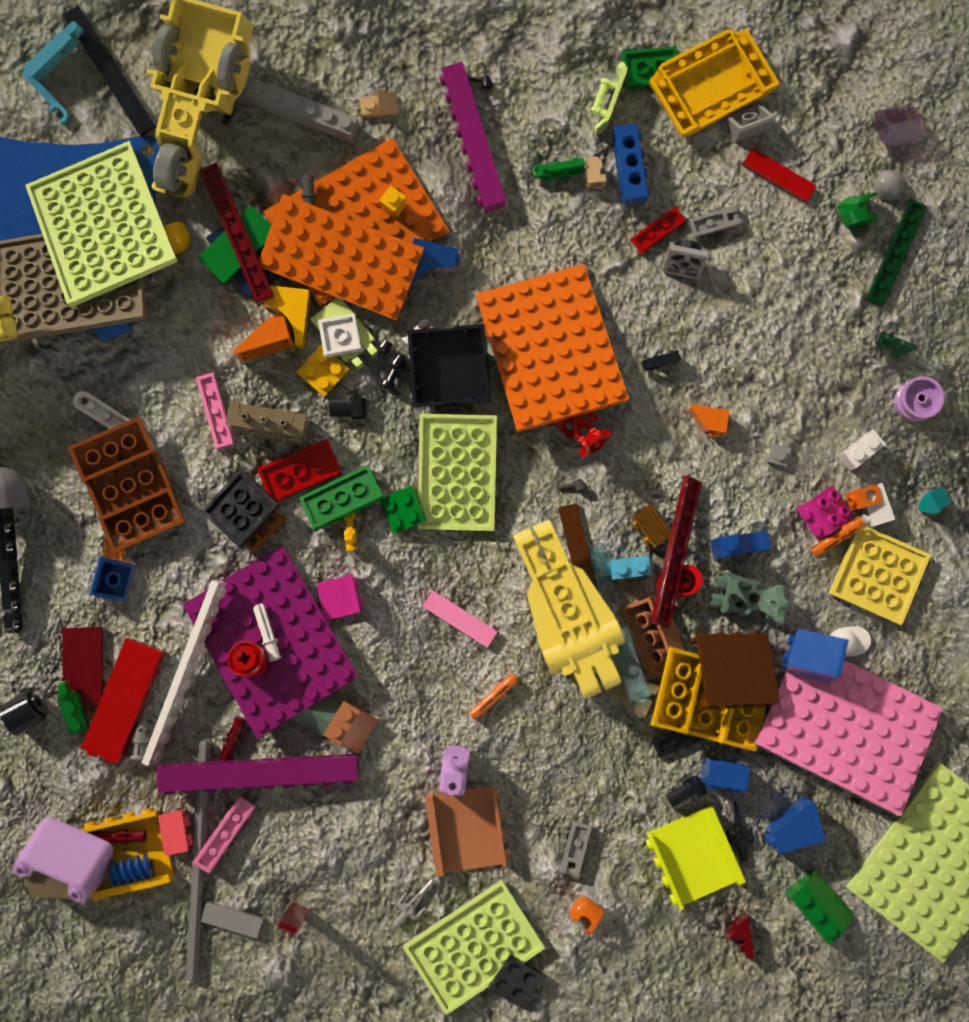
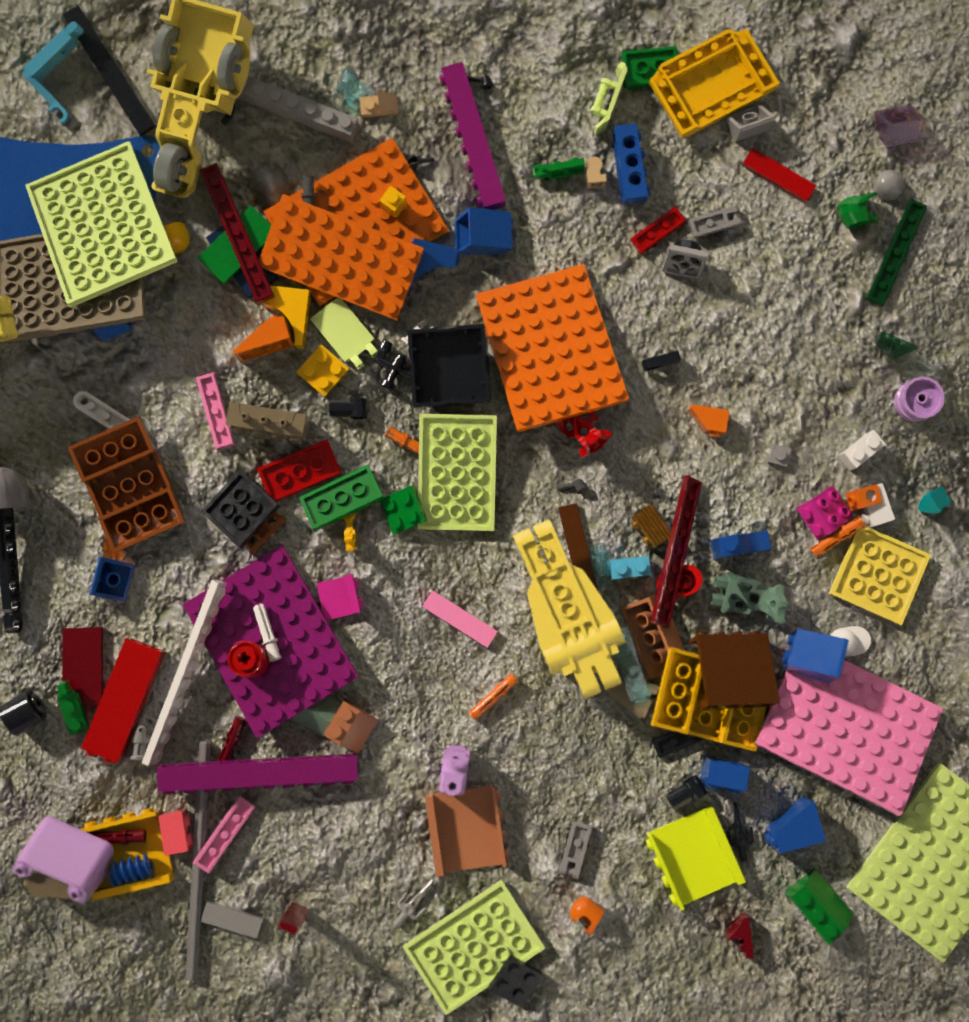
(340, 335): white tile -> none
(346, 84): none -> clear light blue piece
(403, 439): none -> orange pin
(415, 161): none -> black hand
(483, 232): none -> blue slope

